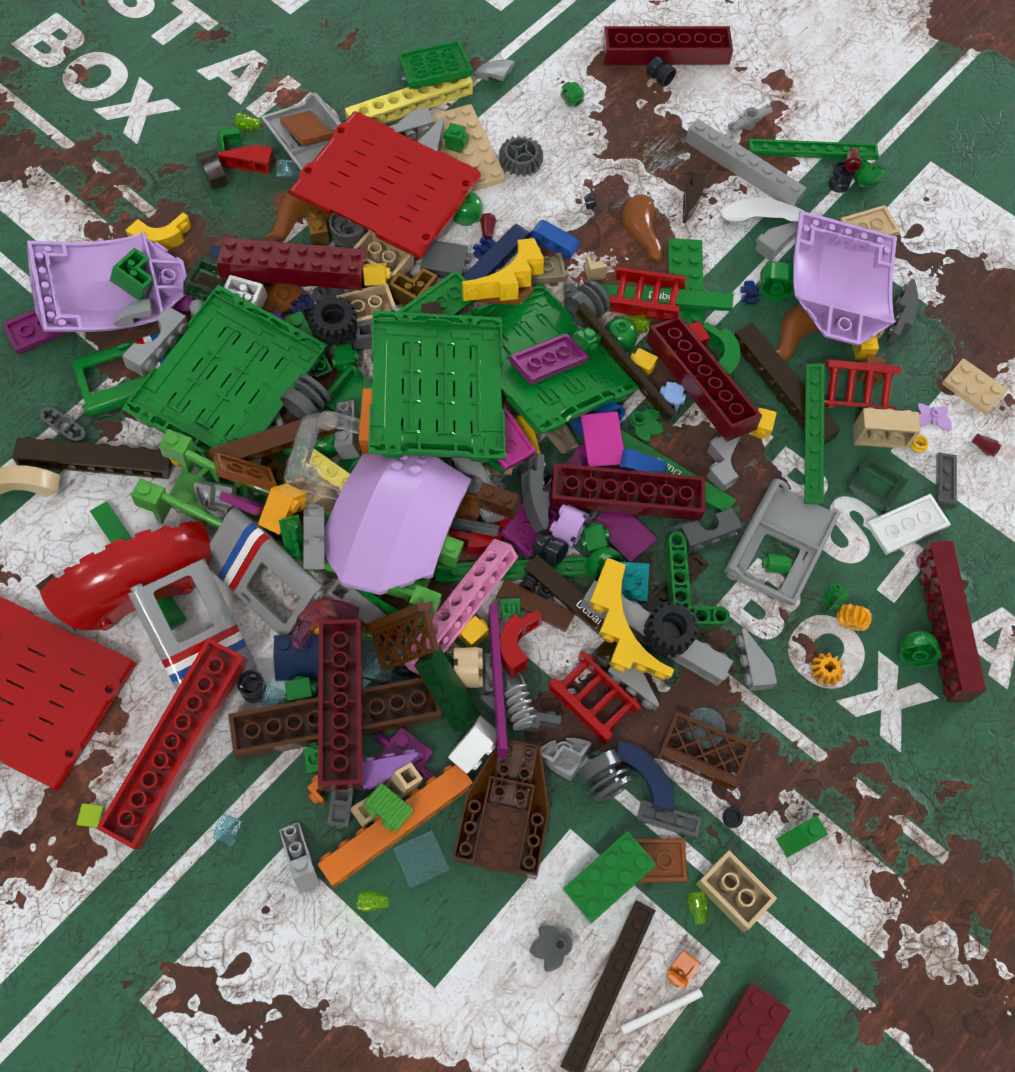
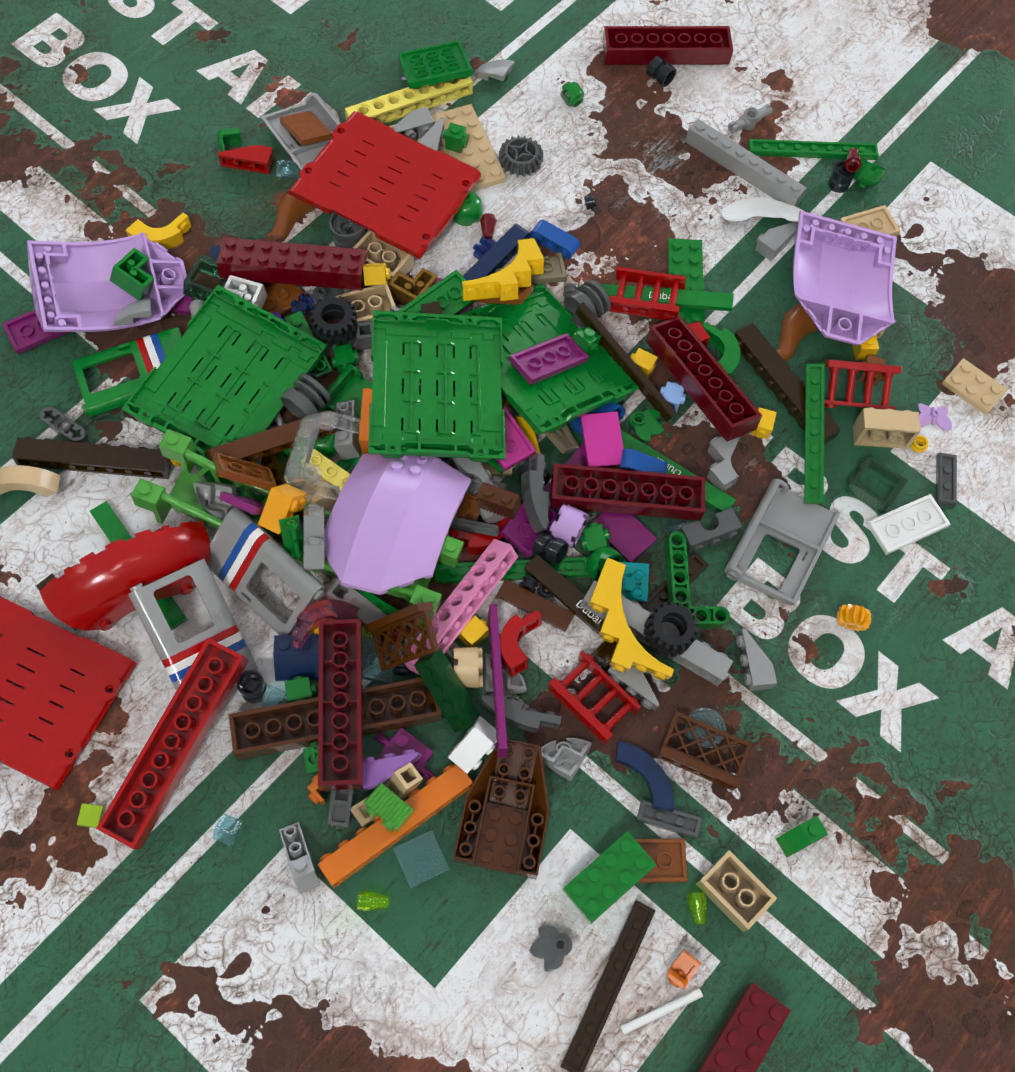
(143, 357): light grey arch -> none
(212, 169): dark brown slope -> none
(246, 121): clear neon green cone -> none
(318, 225): pearl gold brick -> none
(445, 258): dark grey brick -> none
(510, 607): green tile -> none
(518, 706): light grey piece -> none
(595, 270): tan panel -> none
(603, 773): dark grey wheel -> none
(623, 332): green cylinder -> none
(638, 221): dark orange animal -> none
(640, 321): clear neon green cone -> none
(692, 195): dark brown slope -> none
(732, 817): black plate -> none
(750, 292): clear blue piece -> none
(776, 281): green brick -> none
(776, 563): green brick -> none
(822, 674): light orange gear -> none
(835, 596): green hinge -> none
(905, 311): dark grey slope -> none
(920, 649): green cylinder -> none
(950, 622): dark red brick -> none
(987, 445): dark red cone -> none

